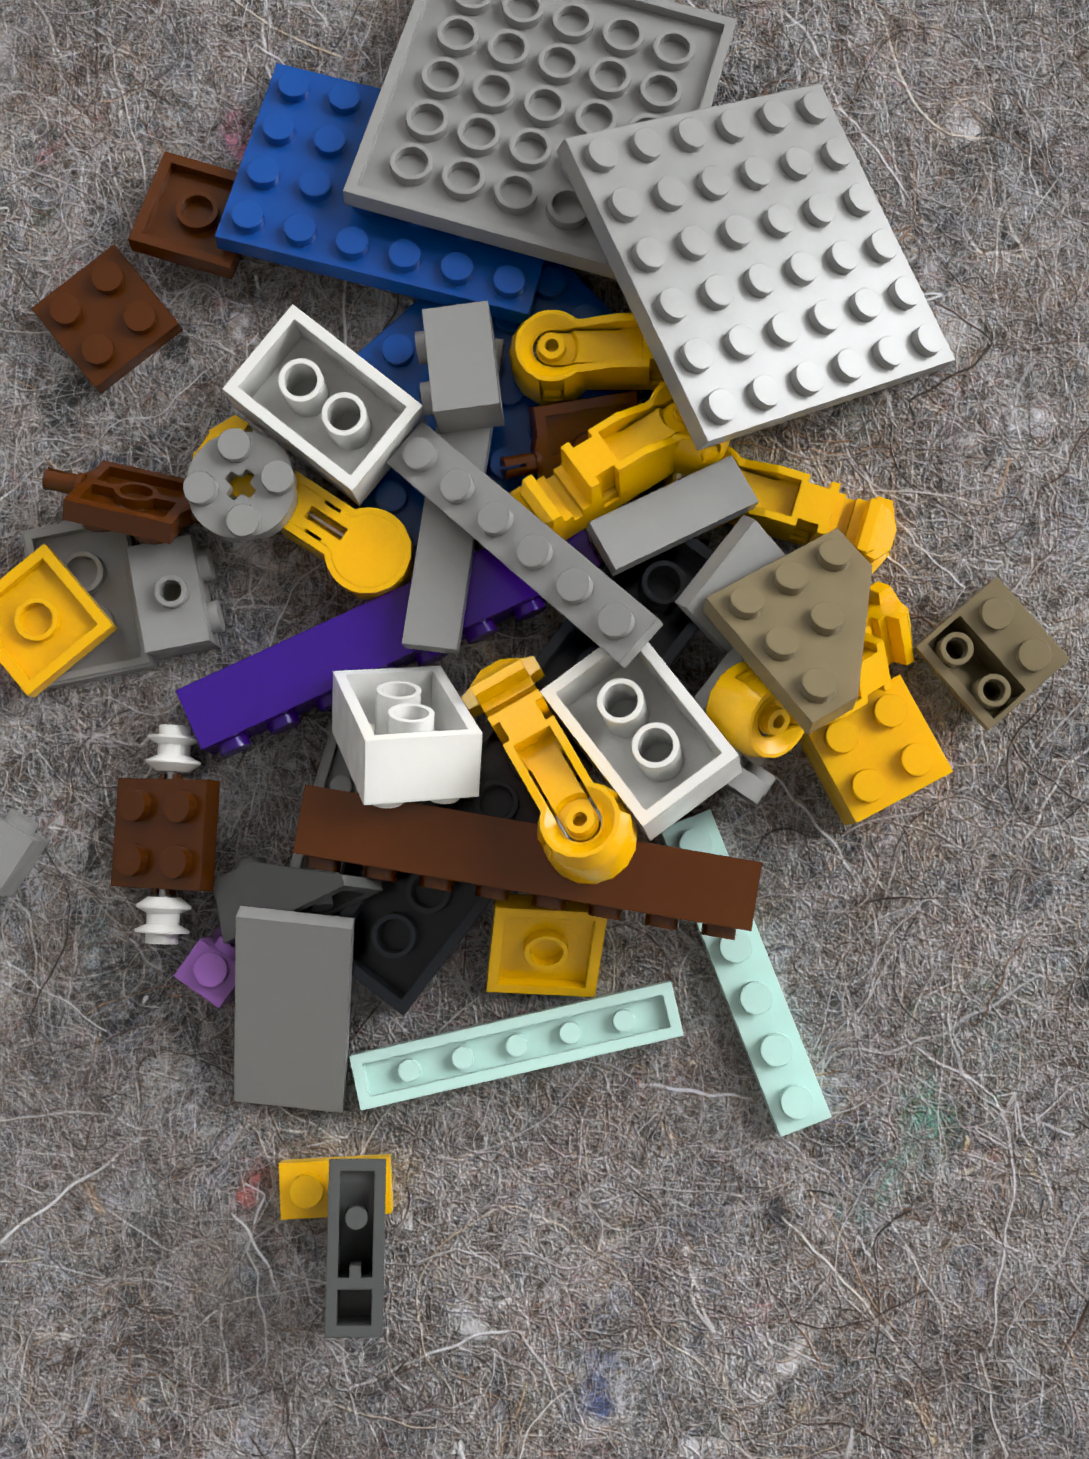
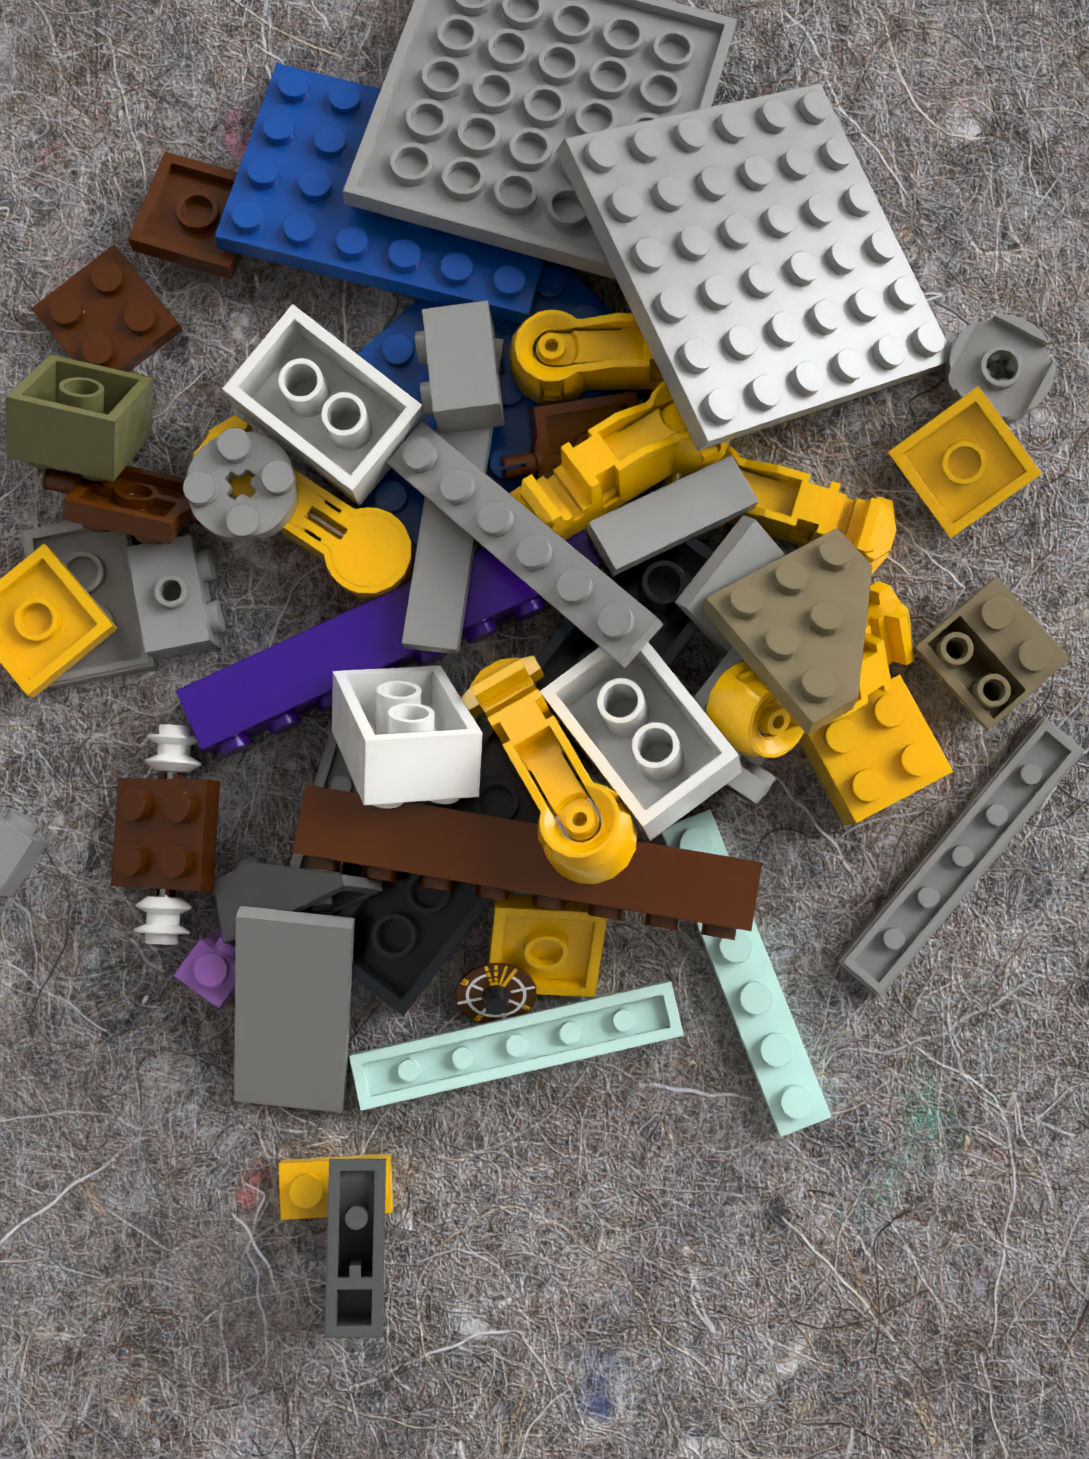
(79, 417): none -> olive brick
(495, 992): none -> piece
(959, 856): none -> light grey tile
(964, 462): none -> yellow plate
(1027, 360): none -> light grey plate

